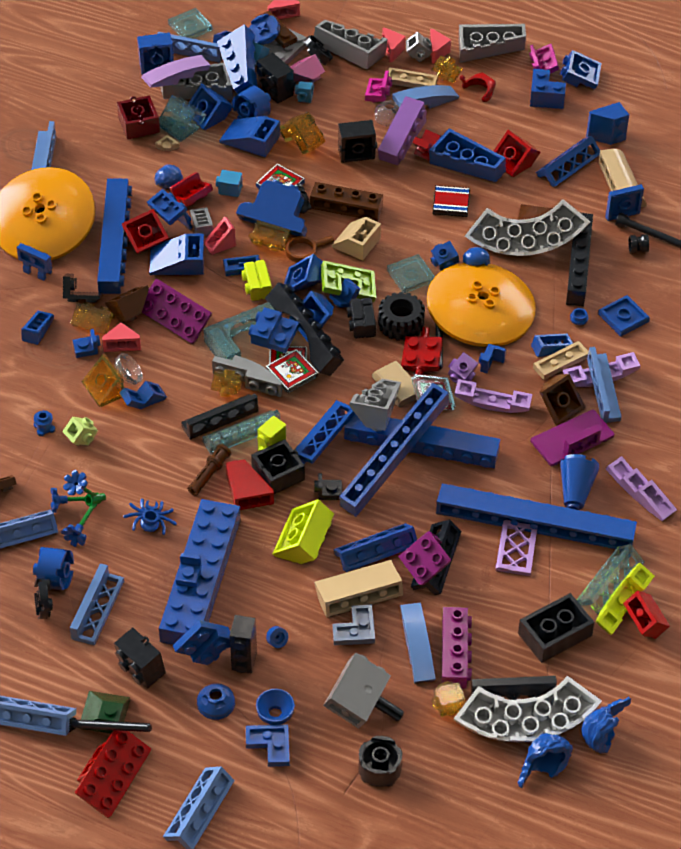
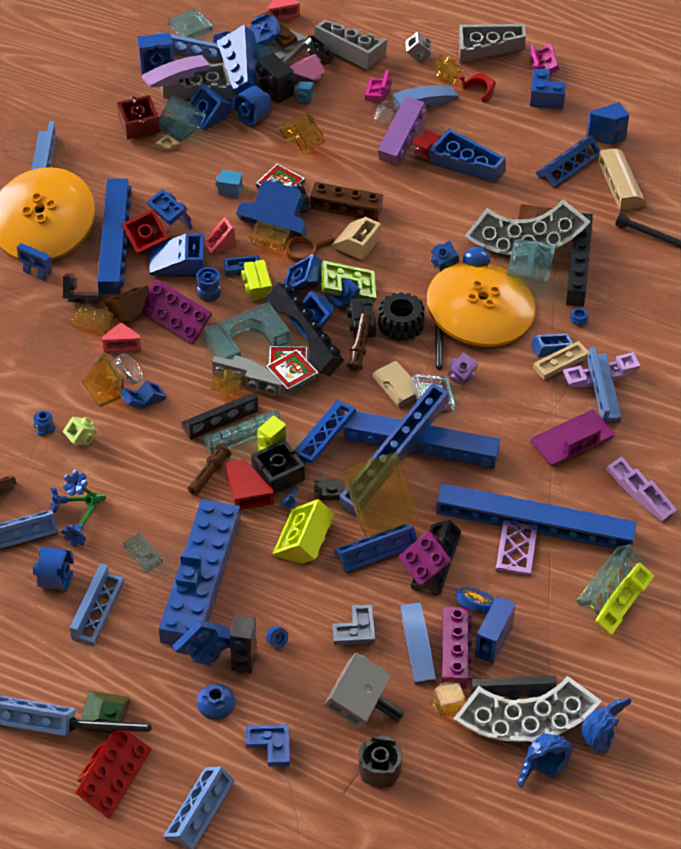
(35, 329): blue slope -> none
(42, 603): black plate -> none
(87, 345): blue bracket -> none
(139, 658): black brick -> none
(142, 552): none -> clear light blue tile
(150, 516): blue animal -> none
(168, 176): blue hair -> none
(190, 189): red bracket -> none
(200, 223): light grey slope -> none
(208, 284): none -> blue wheel
(252, 134): blue slope -> none
(273, 330): blue plate -> none
(274, 699): blue piece -> none
(290, 499): none -> blue hand
(356, 141): black brick -> none
(358, 349): none -> reddish brown pin
(359, 587): tan brick -> none
(376, 404): light grey wedge -> none
(380, 494): none -> clear yellow piece
(395, 43): coral slope -> none
(410, 273): clear light blue tile -> none
(411, 78): tan plate -> none
(422, 352): red plate -> none
(440, 45): coral slope -> none
(451, 201): tile -> none
(474, 598): none -> tile
(491, 354): blue bracket -> none
(492, 400): lavender slope -> none
(495, 630): none -> blue brick
(518, 153): red slope -> none
(531, 261): none -> clear light blue slope
(556, 627): black brick -> none
(561, 398): reddish brown slope -> none
(577, 479): blue cone -> none
(581, 70): blue plate -> none
(623, 315): blue tile -> none
(624, 200): blue tile -> none
(638, 243): black wheel -> none
(646, 614): red brick -> none

